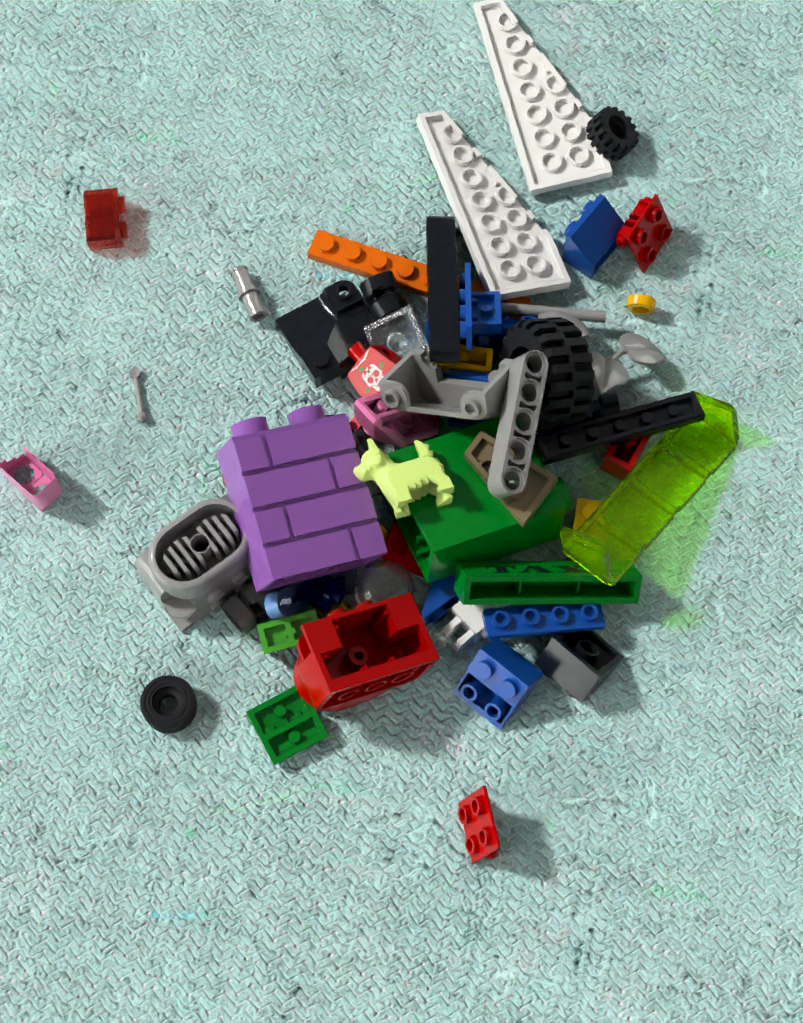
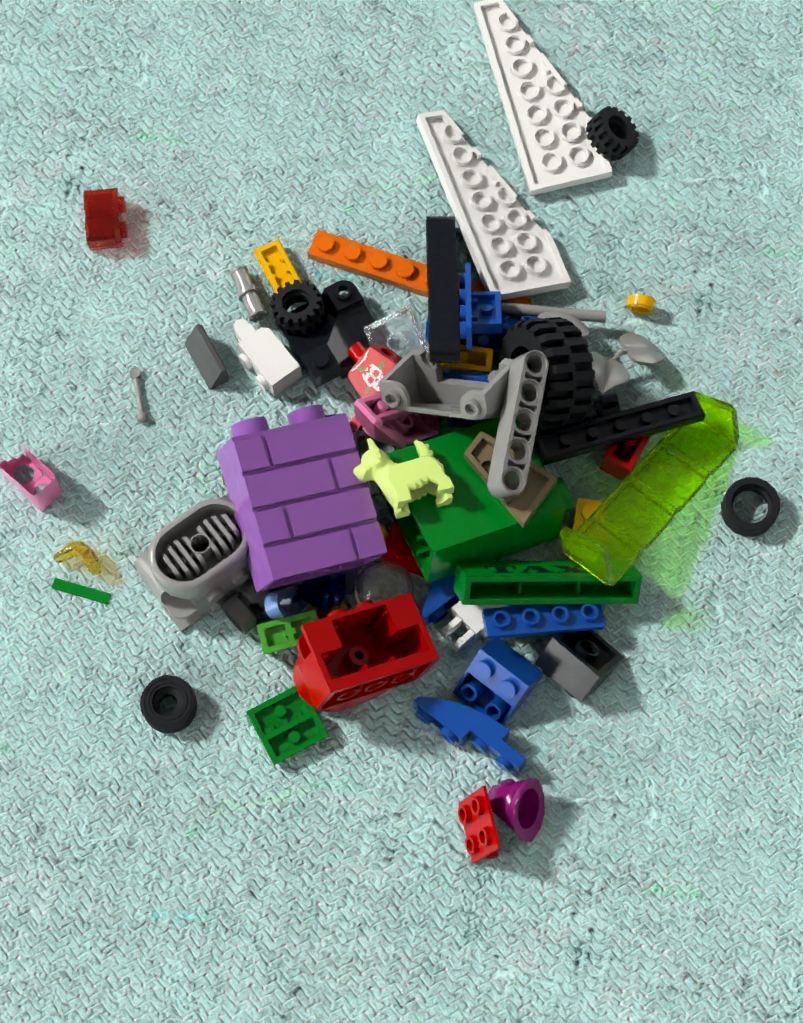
(79, 548): none -> clear yellow hair
(81, 591): none -> green piece
(206, 358): none -> dark grey slope
(266, 356): none -> white hinge
(276, 265): none -> yellow plate
(302, 320): none -> black tyre
(379, 285): black wheel -> none
(460, 722): none -> blue slope
(519, 806): none -> magenta piece
(592, 236): blue slope -> none
(645, 231): red hinge -> none
(760, 487): none -> black tyre

